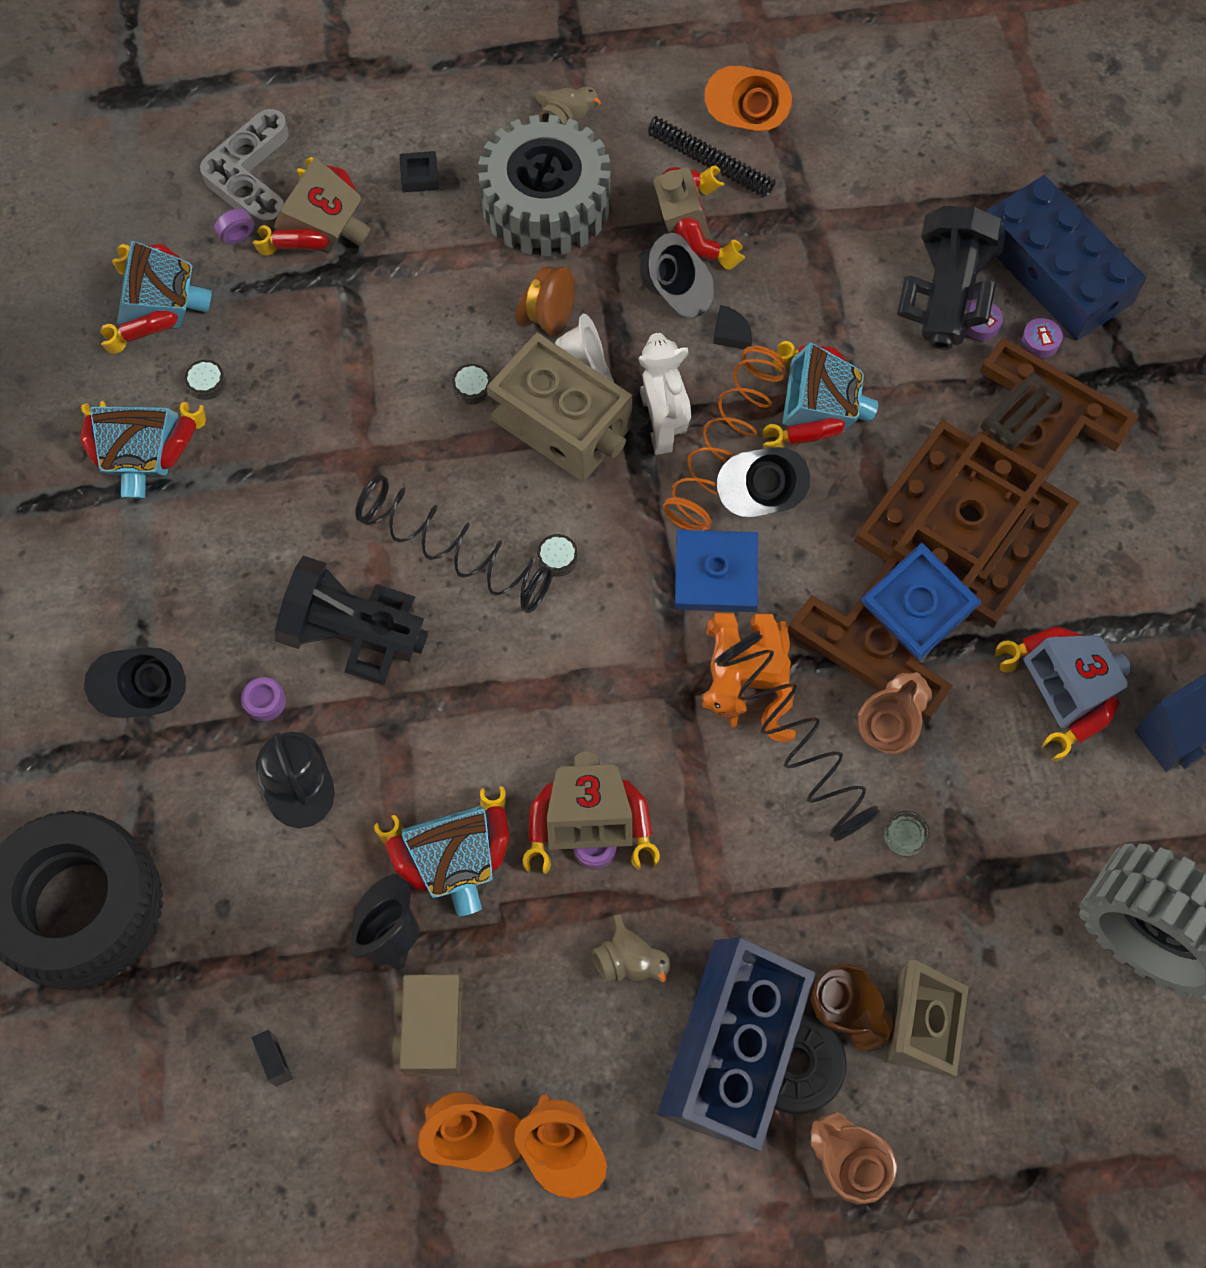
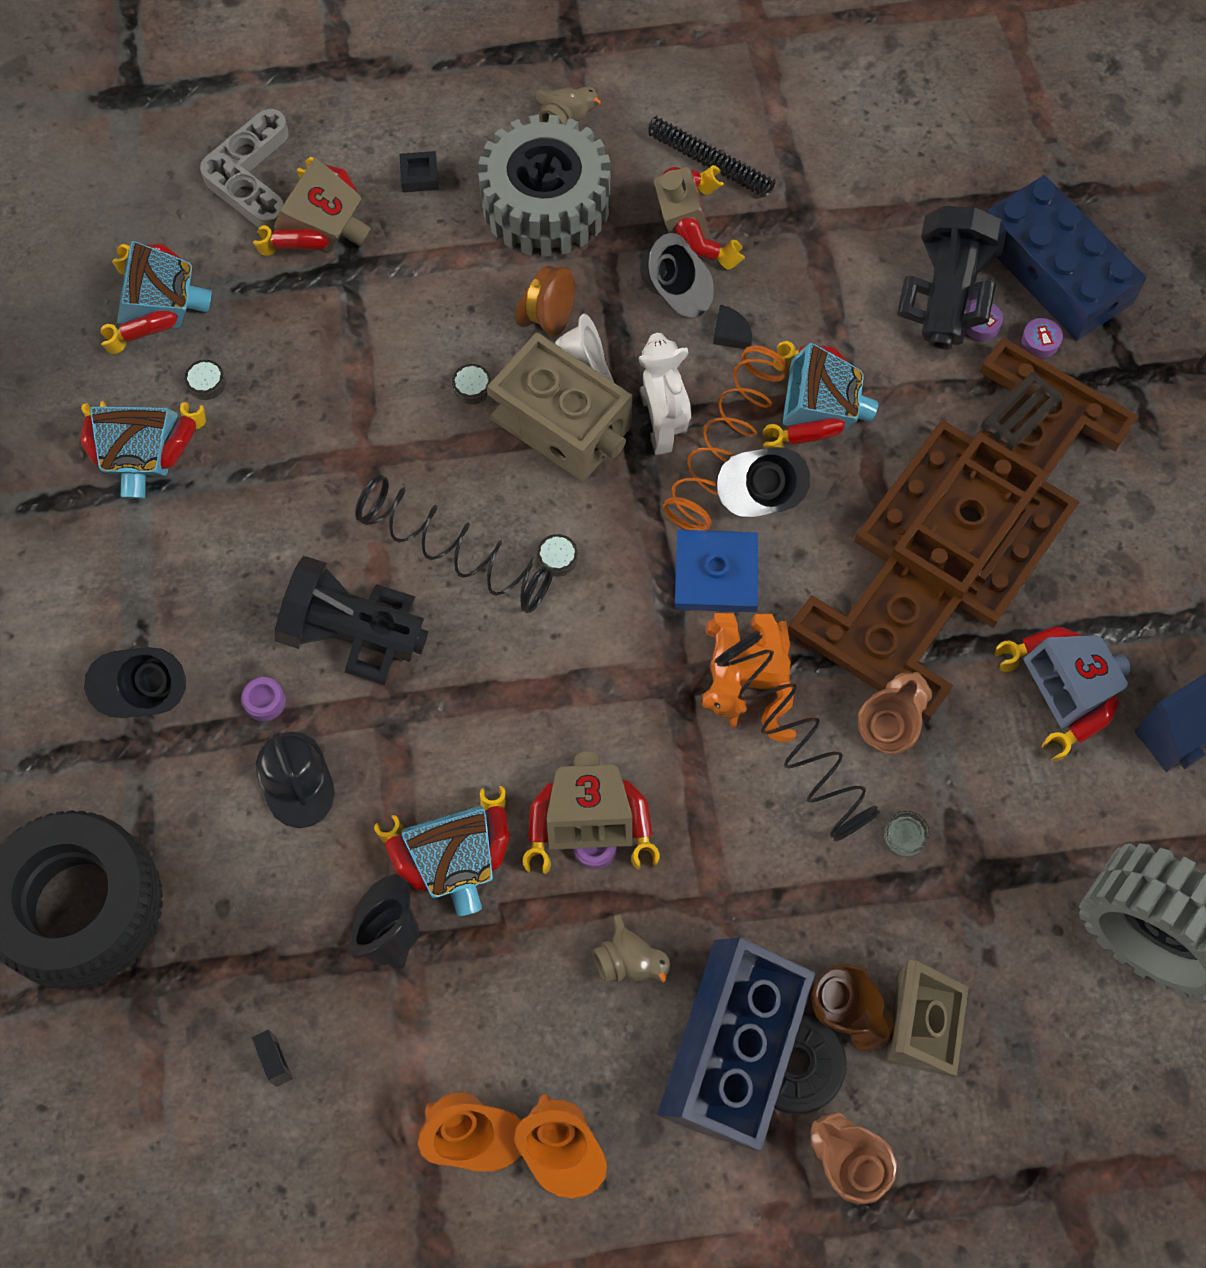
(234, 226): medium lavender tile -> none
(430, 1025): dark tan brick -> none
(748, 98): orange piece -> none
(920, 601): blue plate -> none

